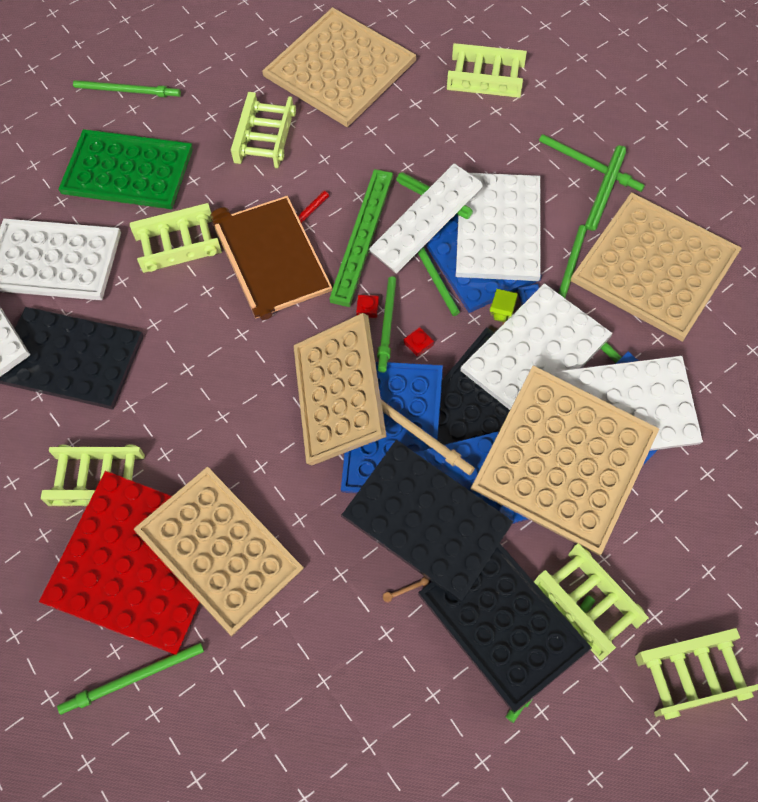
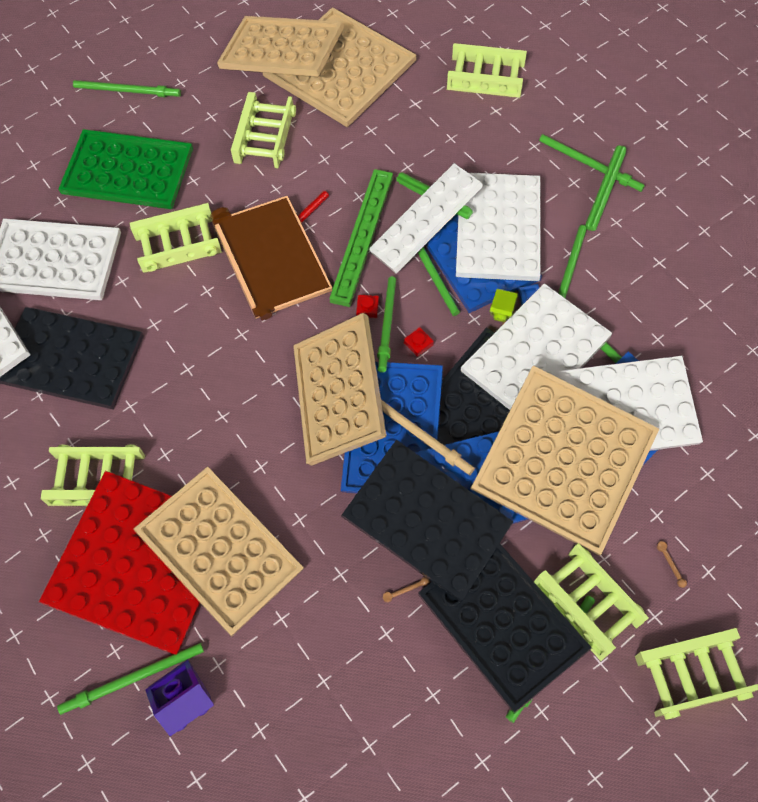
(178, 698): none -> dark purple slope
(281, 45): none -> tan plate
(656, 266): tan plate -> none
(662, 546): none -> medium nougat hinge

